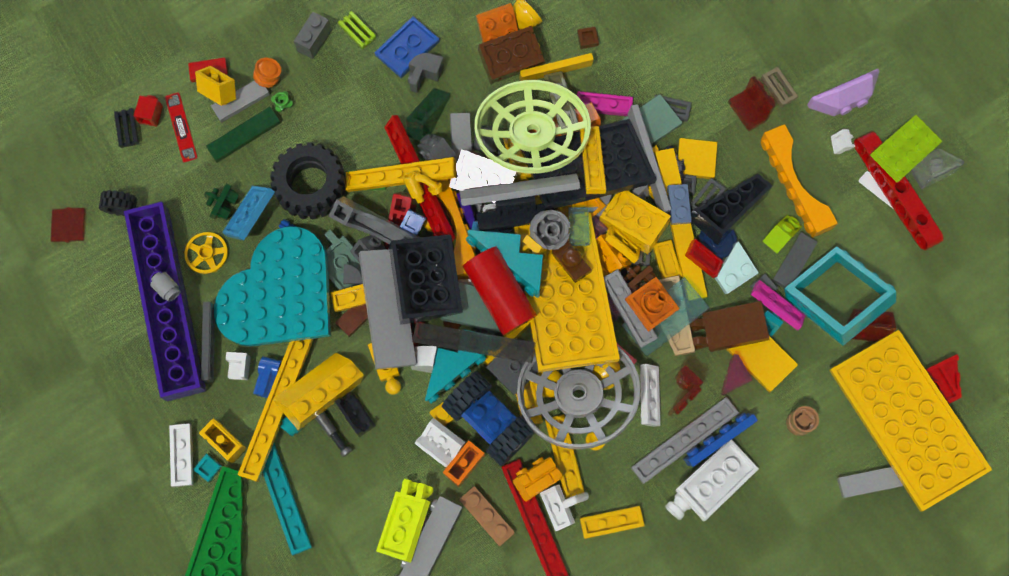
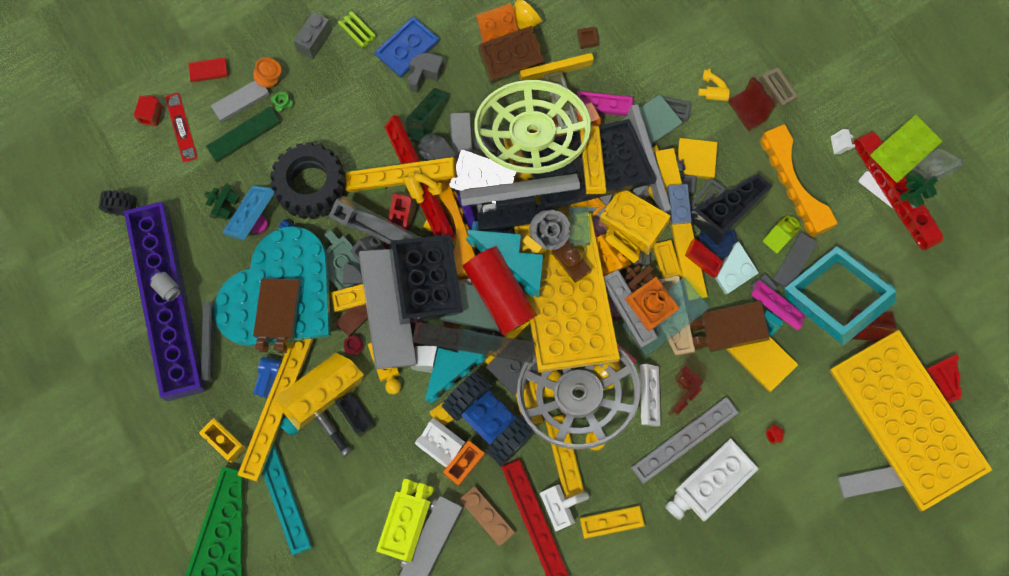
(67, 224): clear red piece -> none
(124, 114): black tile -> none
(181, 455): white plate -> none
(206, 253): yellow wheel -> none
(208, 468): teal tile -> none
(215, 85): yellow brick -> none
(238, 365): white panel -> none
(260, 226): none -> dark pink tile
(276, 313): none -> reddish brown tile
(353, 345): none -> dark red plate
(413, 222): tile -> none
(537, 479): light orange brick -> none
(713, 443): blue plate -> none
(718, 93): none -> yellow plant
(736, 376): clear pink slope -> none
(775, 434): none -> red plate
(802, 421): medium nougat wheel -> none
(846, 96): lavender wedge -> none
(917, 186): none -> dark green hips

